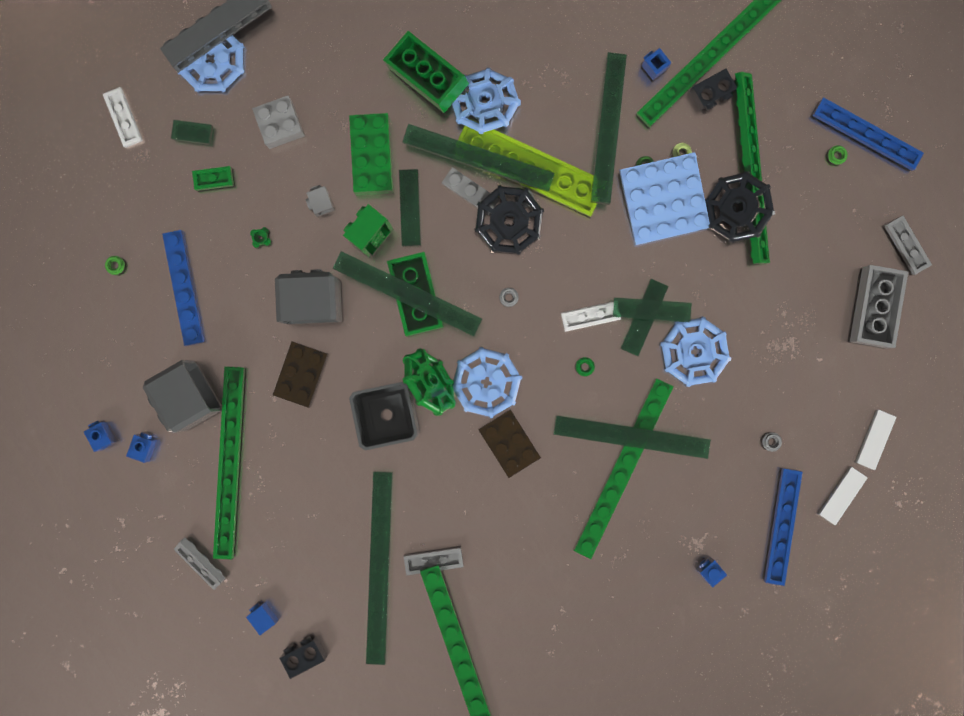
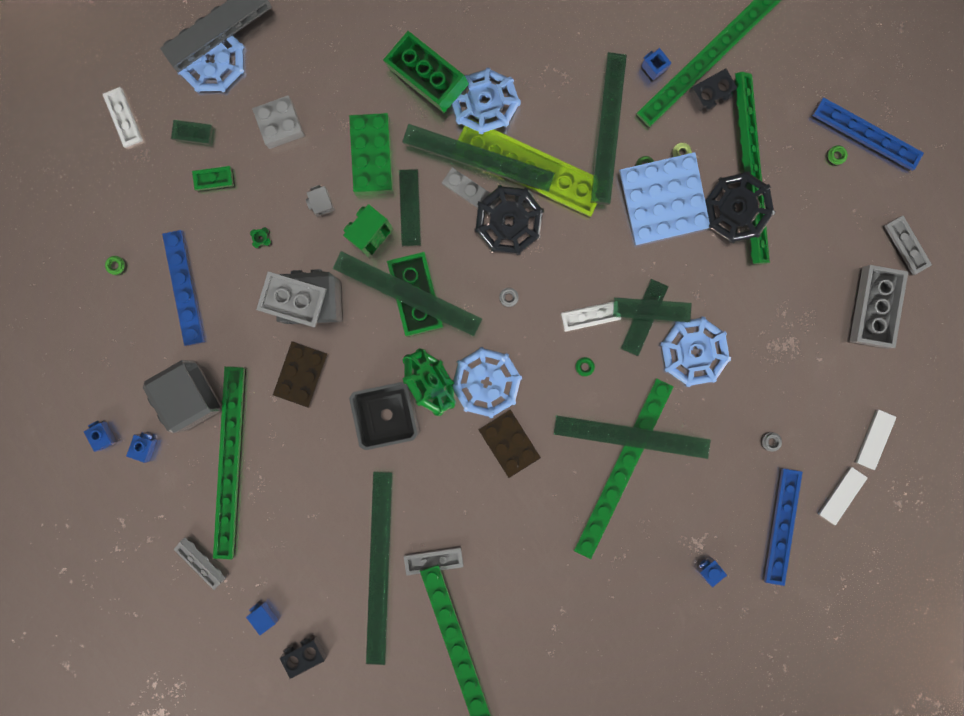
(291, 299): none -> light grey plate

